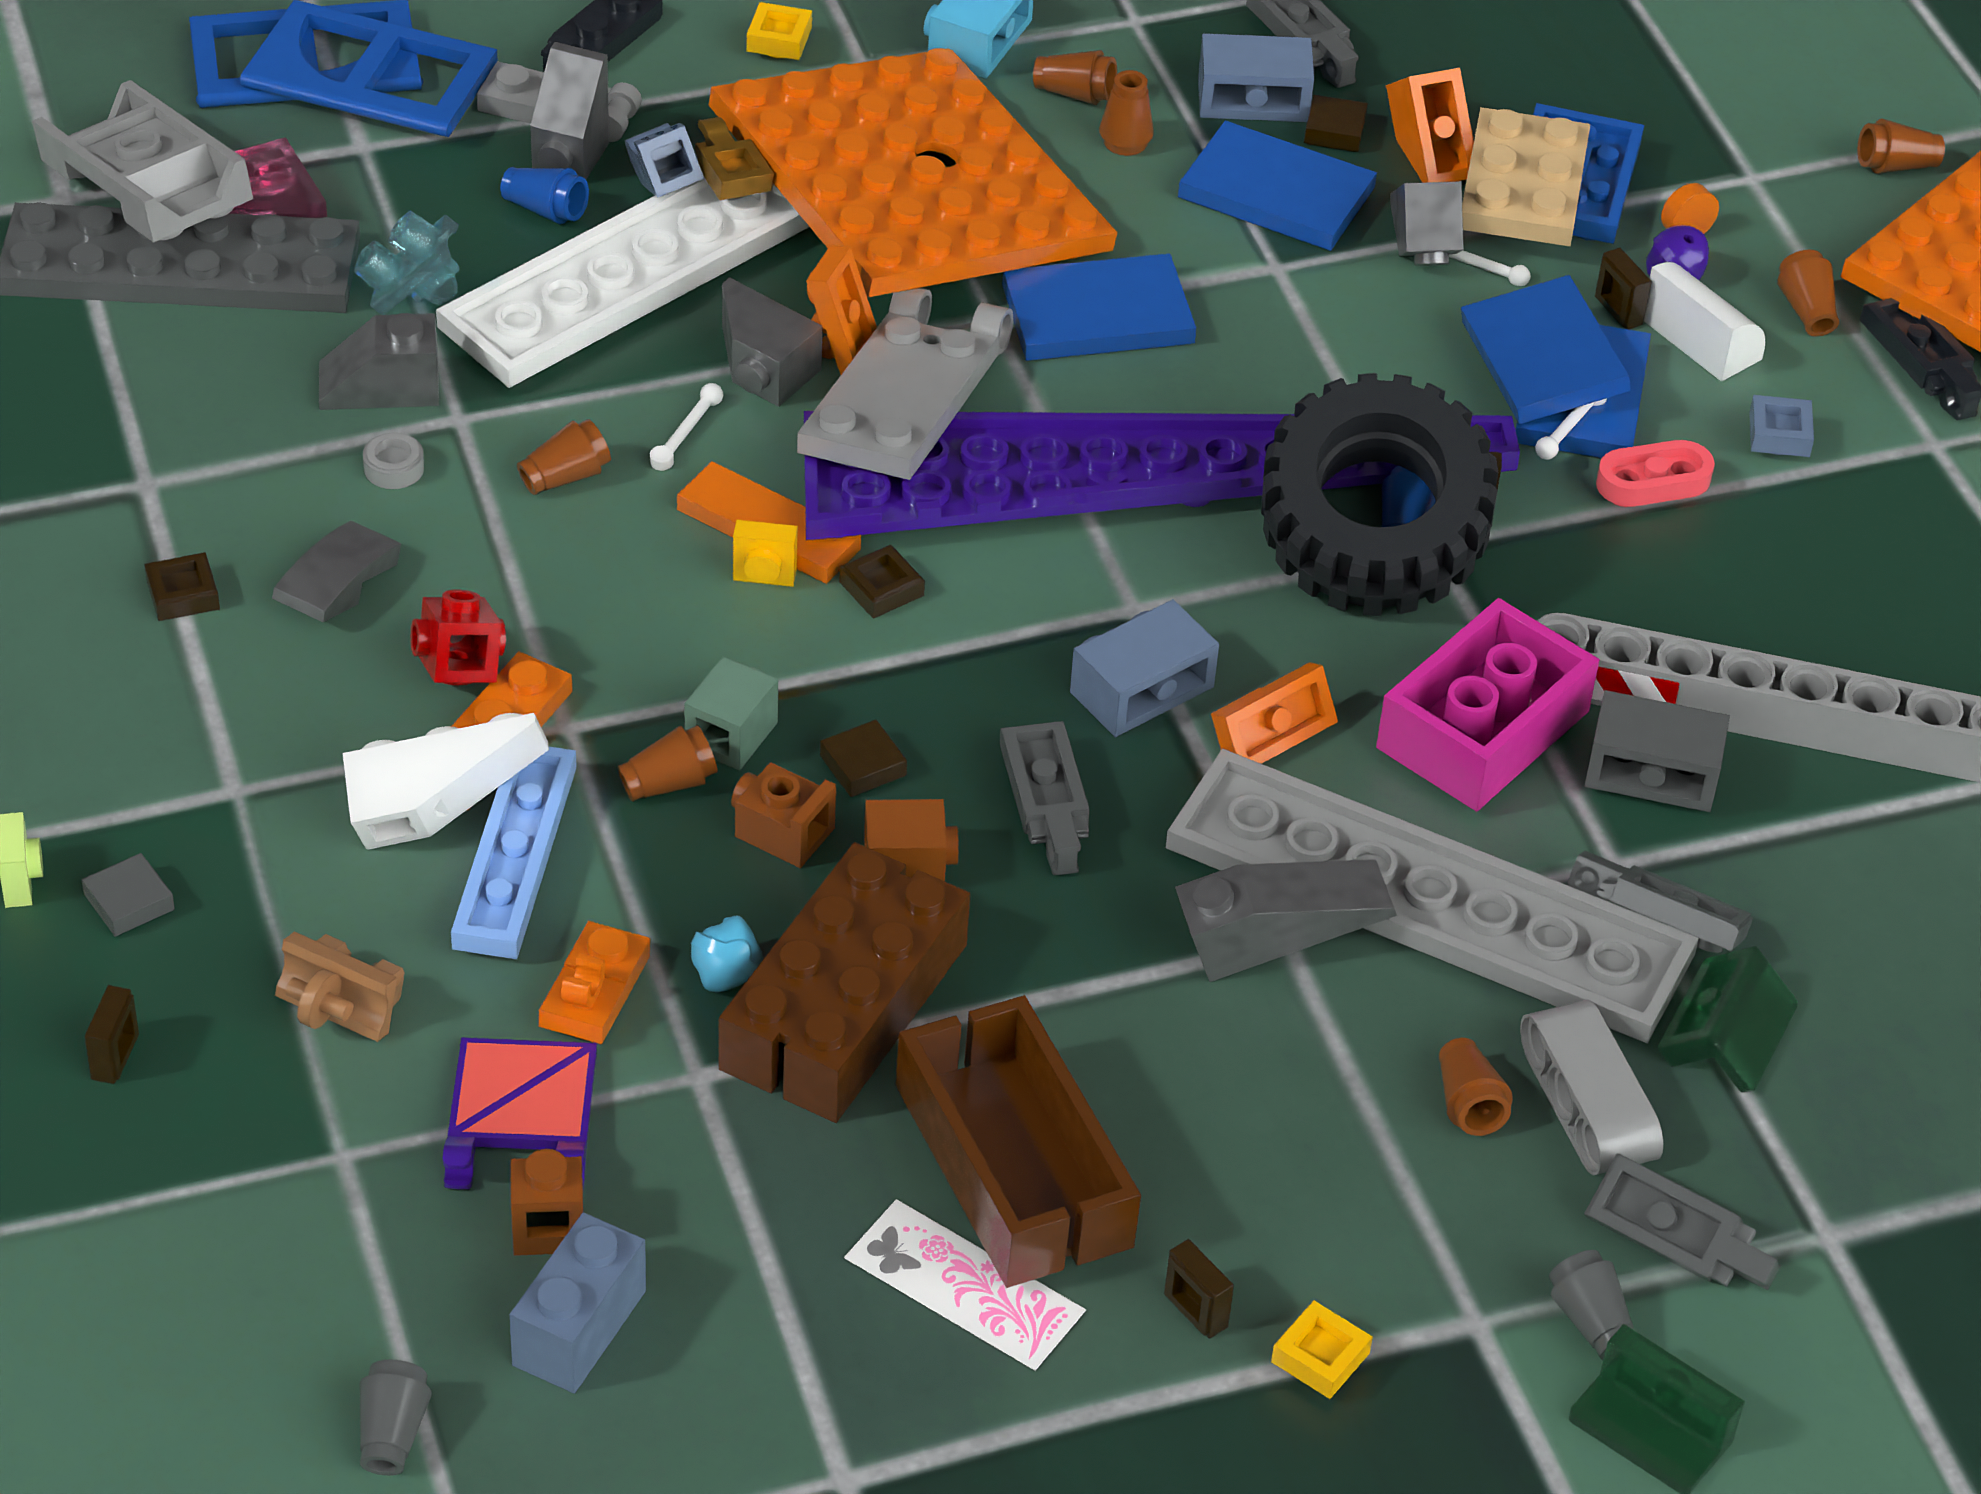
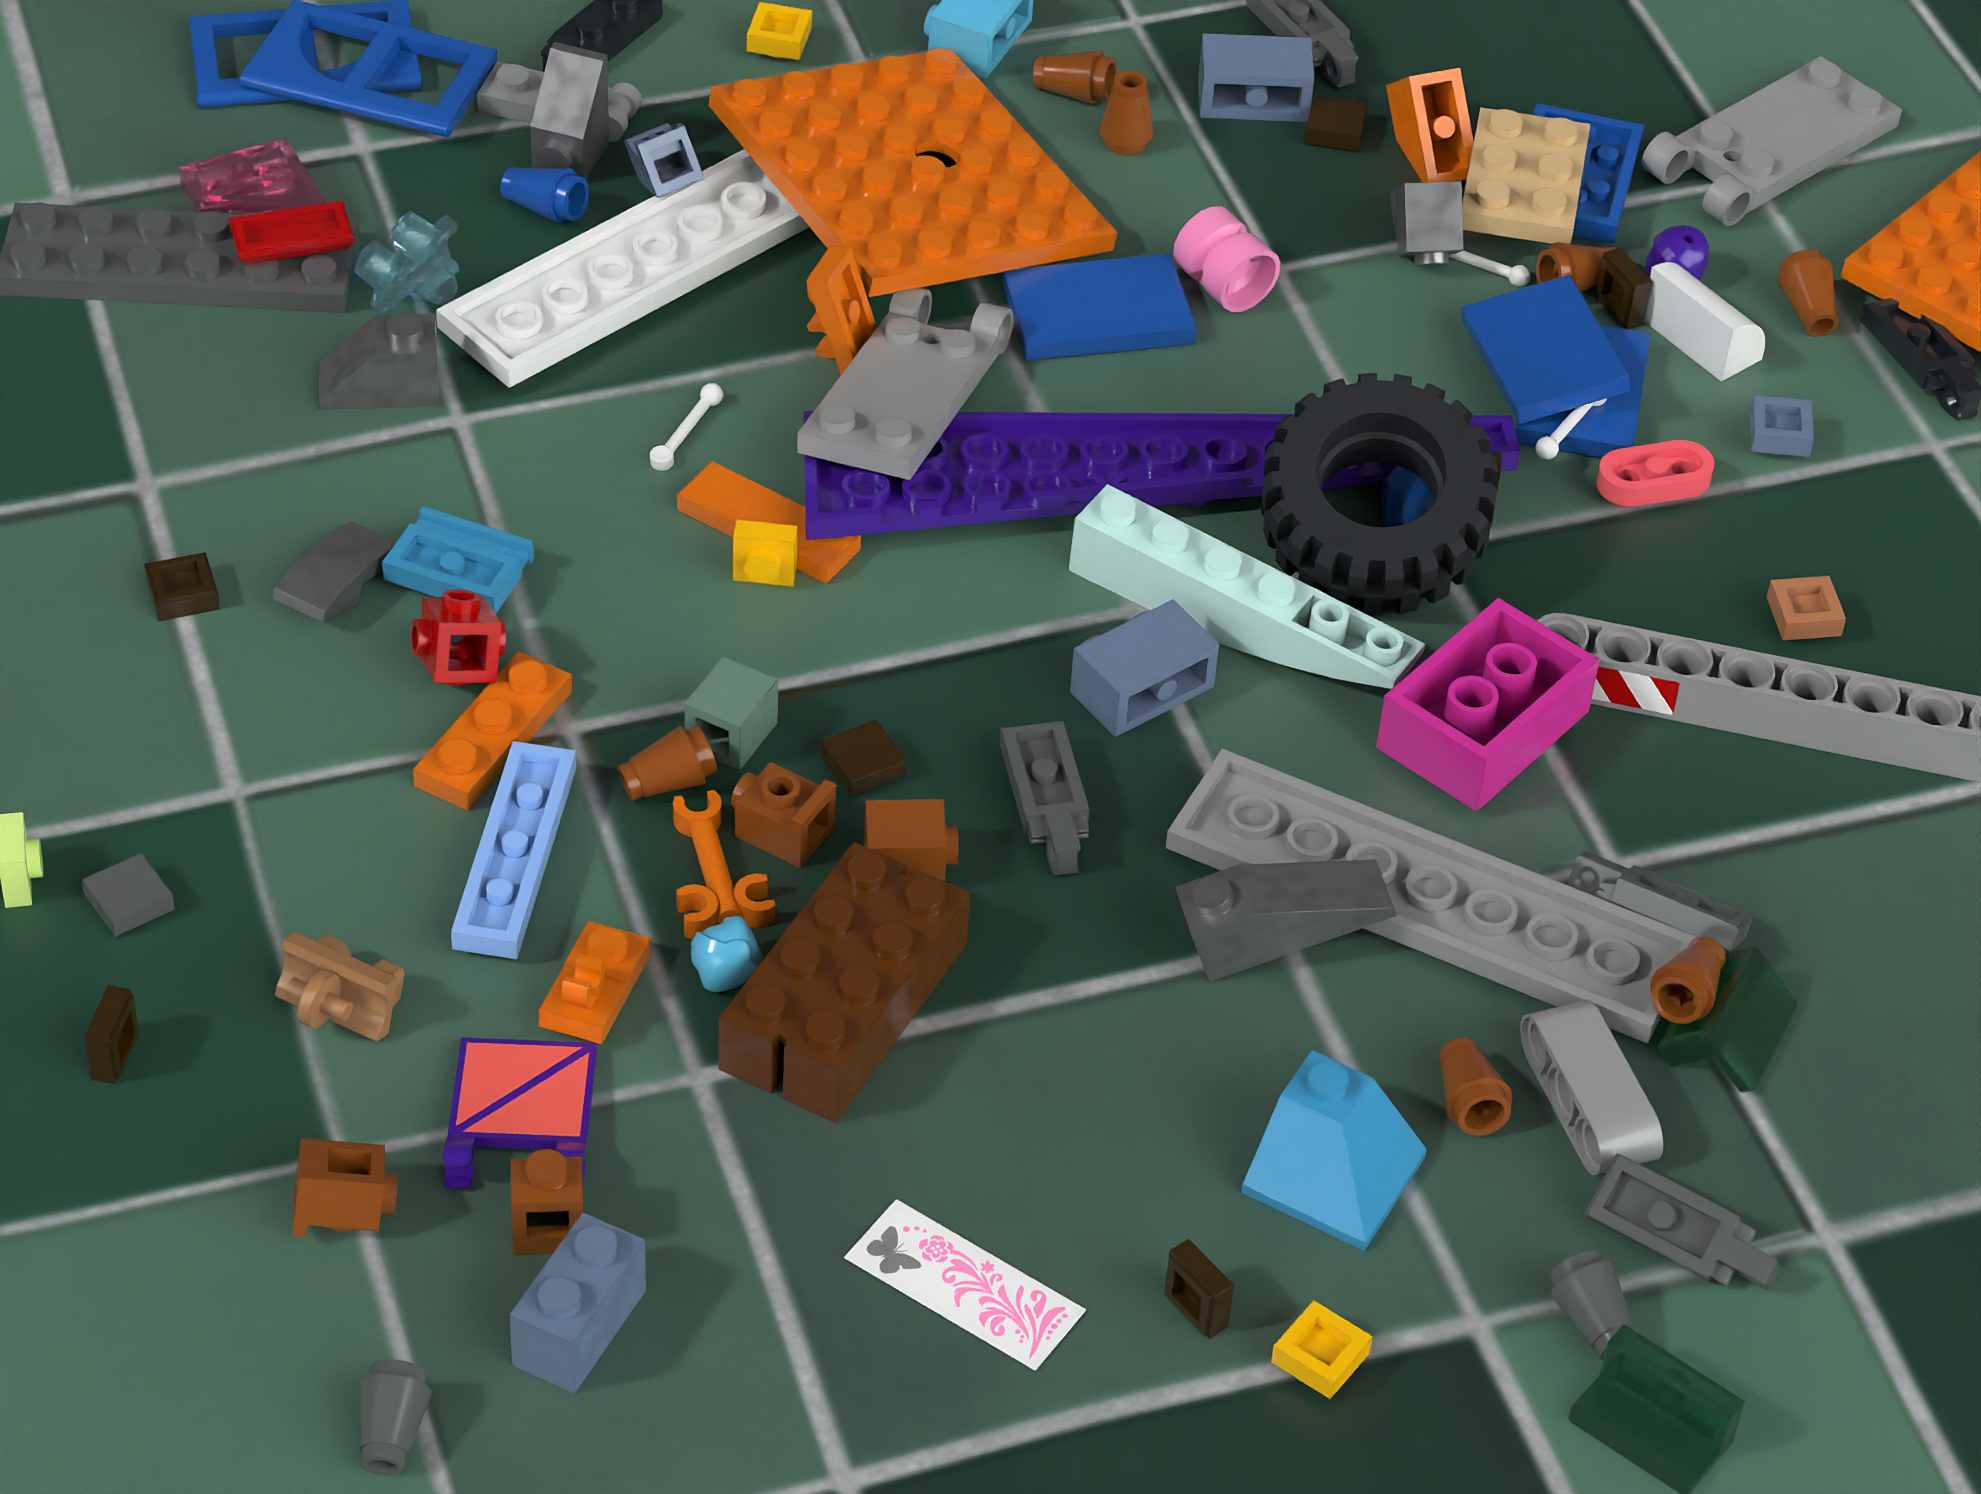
(152, 163): light grey piece -> none
(291, 232): none -> red tile
(341, 1186): none -> dark orange brick
(393, 460): light grey tile -> none
(427, 781): white slope -> none
(457, 554): none -> dark azure plate
(566, 457): dark orange cone -> none
(719, 897): none -> orange bar
(731, 165): pearl gold plate -> none
(768, 344): flat silver slope -> none
(882, 581): dark brown tile -> none
(1017, 1141): reddish brown piece -> none
(1226, 259): none -> bright pink wheel
(1233, 594): none -> light aqua slope
(1277, 185): blue tile -> none
(1277, 715): orange plate -> none
(1334, 1152): none -> dark azure slope
(1576, 260): none -> dark orange cone
(1656, 749): dark grey brick -> none
(1688, 982): none -> dark orange cone
(1692, 207): orange tile -> none
(1774, 138): none -> light grey hinge
(1806, 608): none -> nougat plate
(1898, 147): dark orange cone -> none

